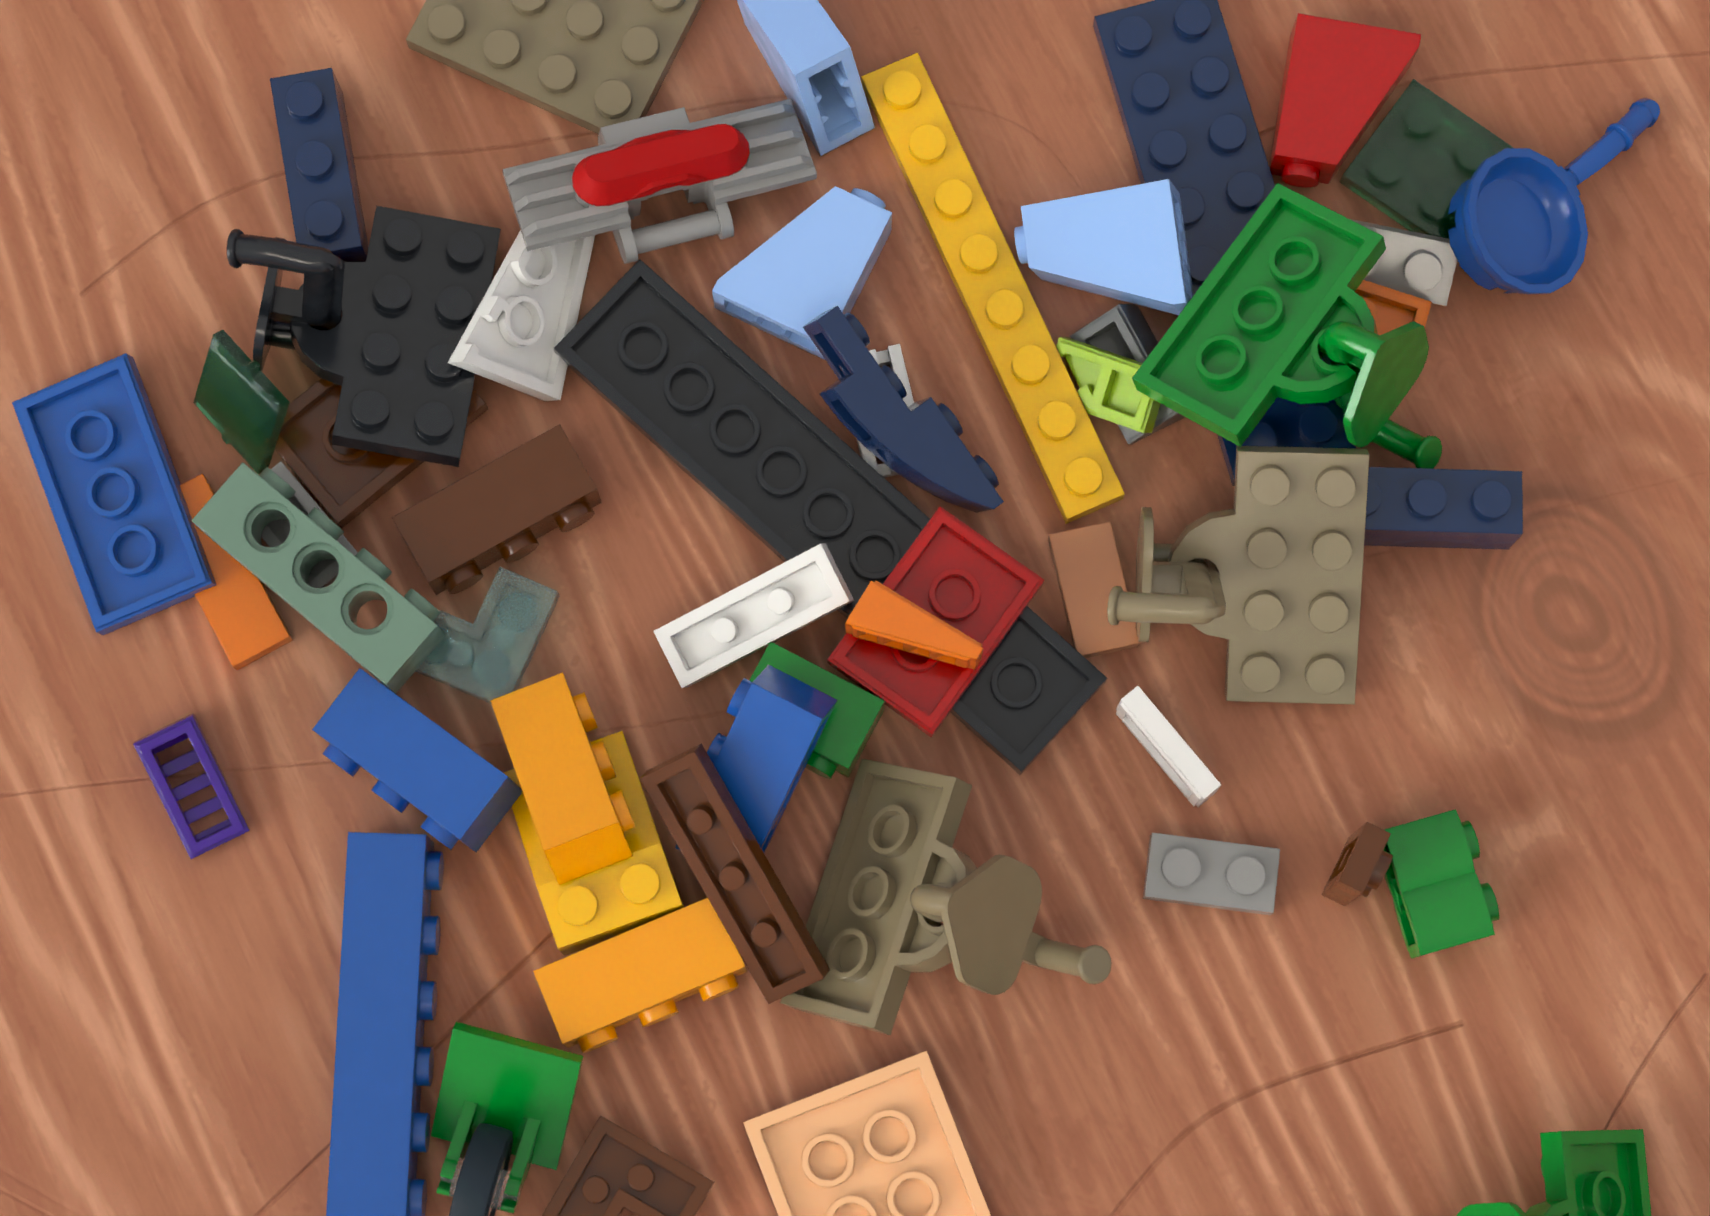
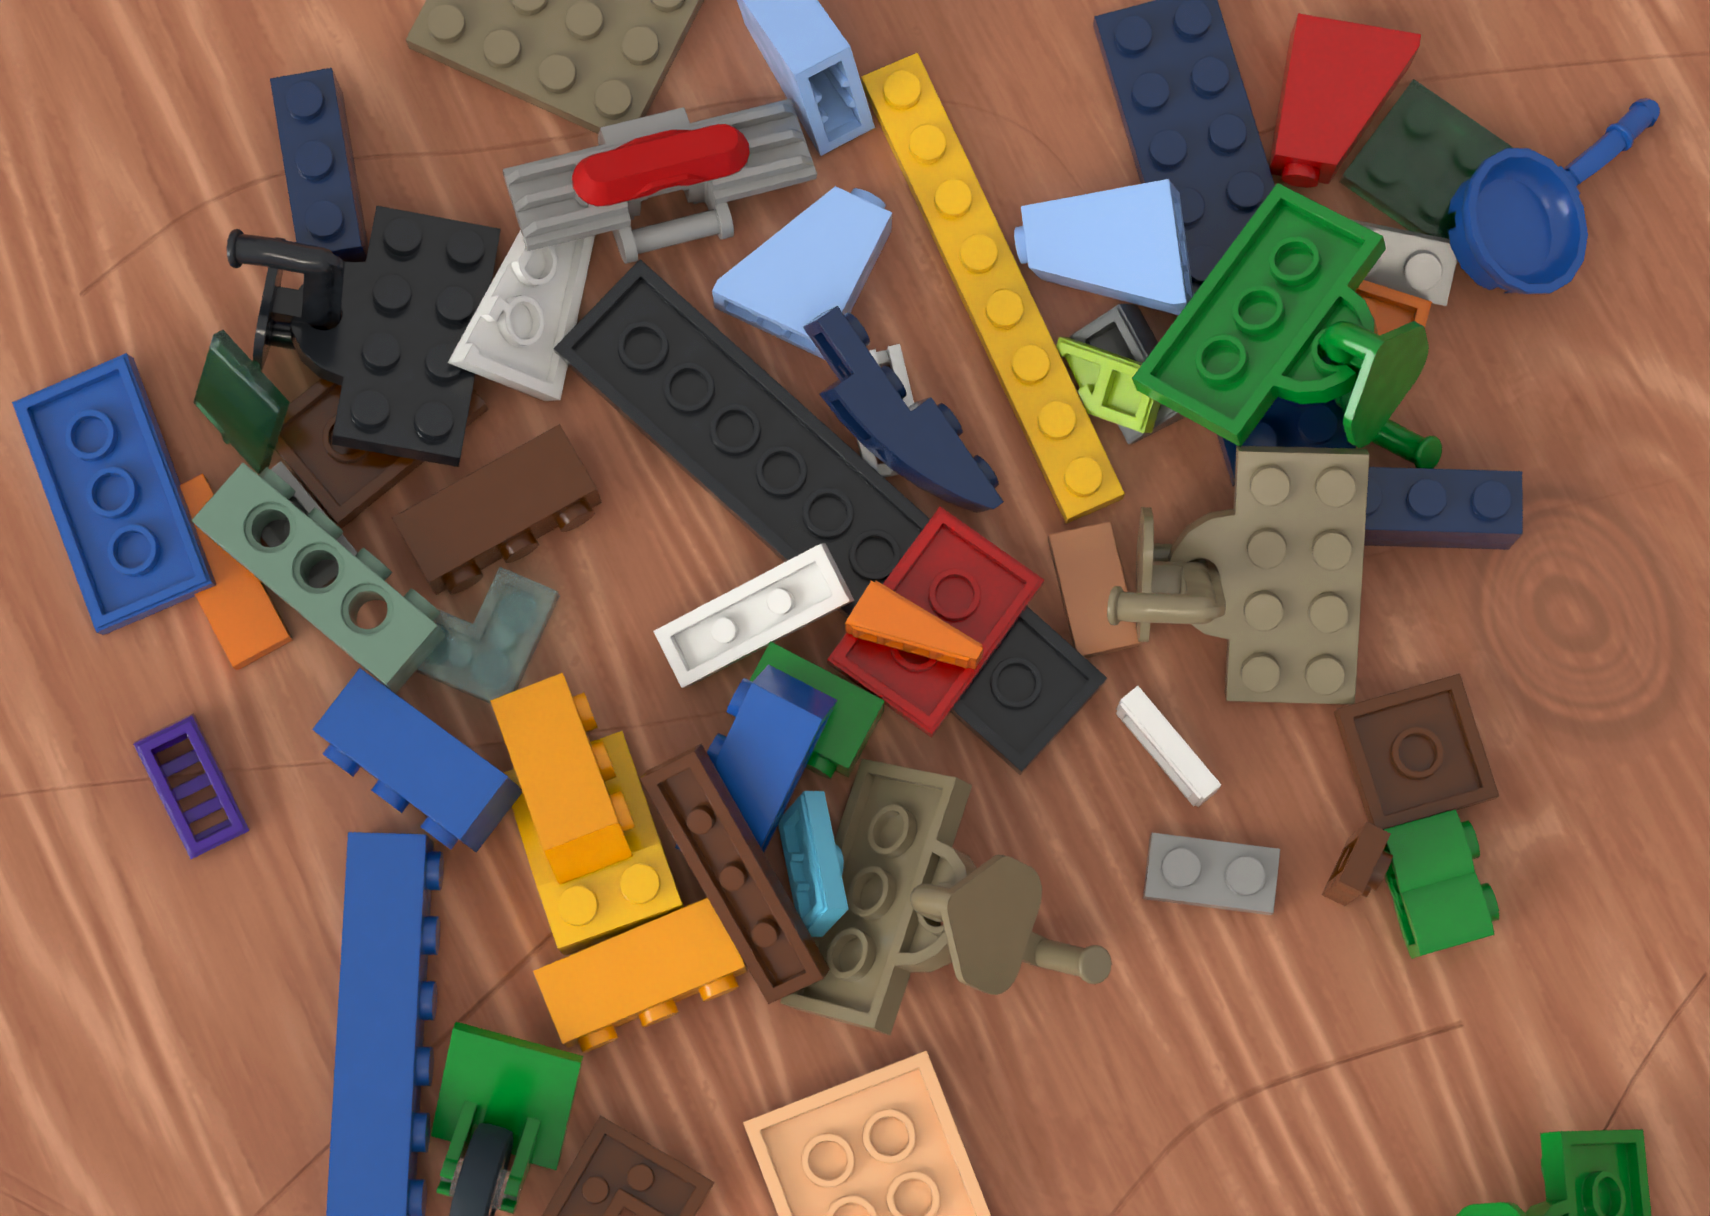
(813, 862): none -> medium azure plate
(1416, 753): none -> reddish brown plate

